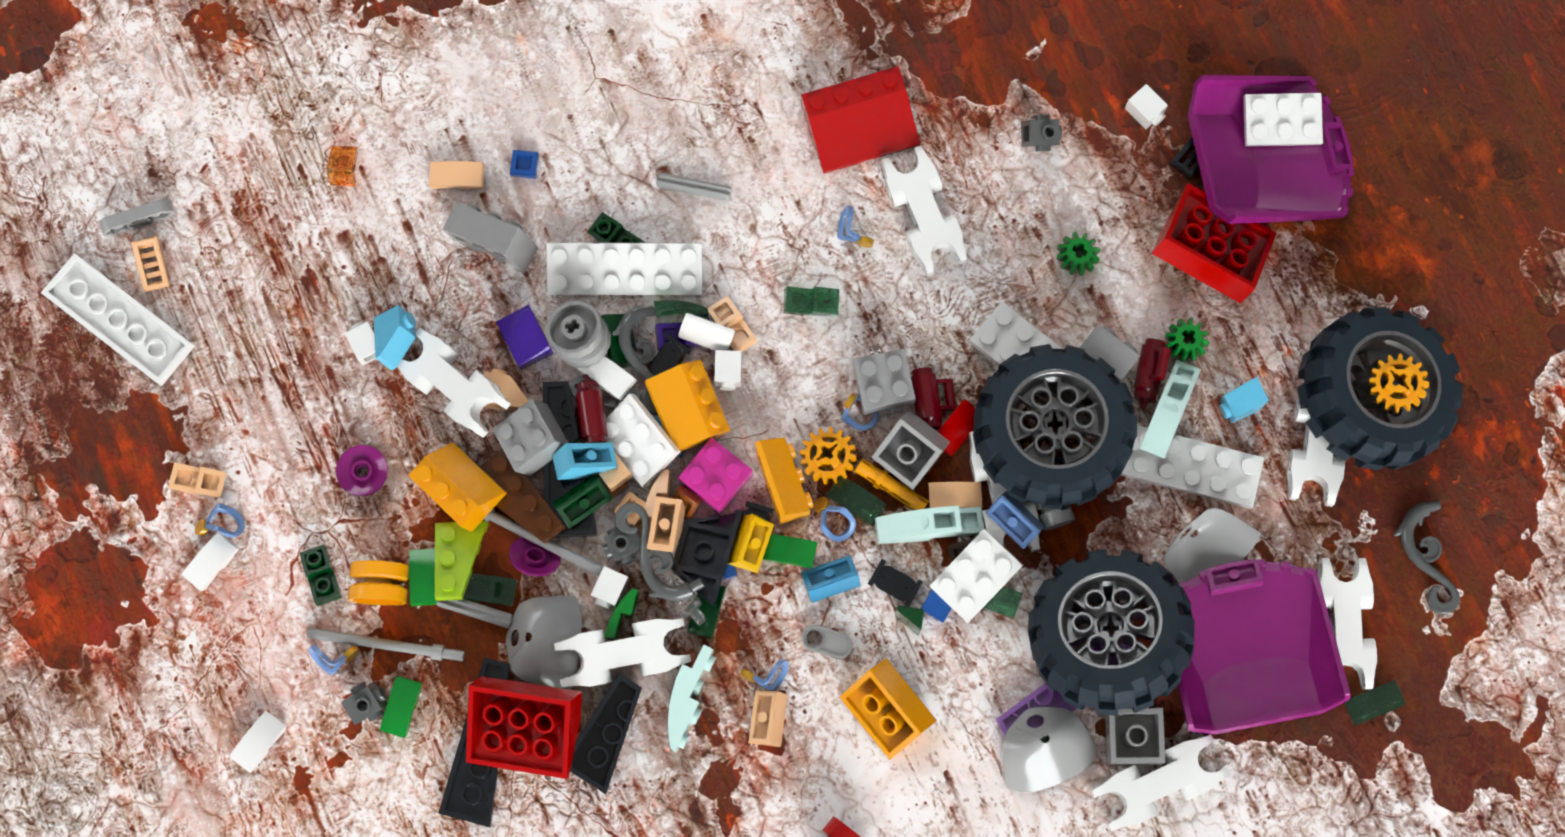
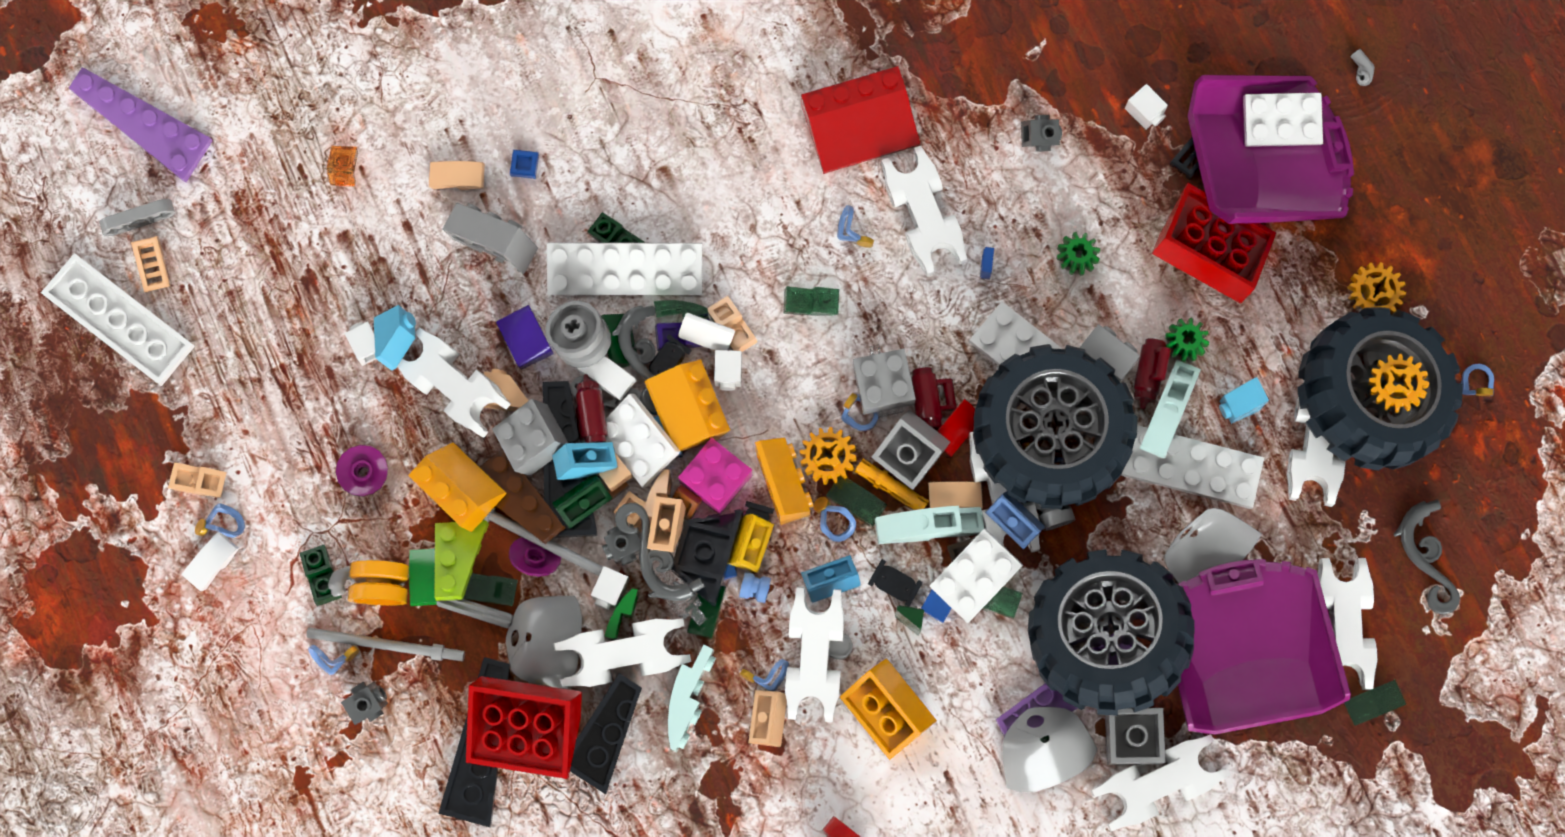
(158, 133): none -> medium lavender wing
(257, 741): white slope -> none
(338, 581): none -> light grey arm
(400, 706): green slope -> none
(693, 186): light grey axle -> none
(755, 587): none -> medium blue wheel
(790, 551): green slope -> none
(816, 633): none -> white piece
(987, 263): none -> blue tile
(1365, 68): none -> light grey arm
(1367, 286): none -> light orange gear
(1479, 391): none -> medium blue piece

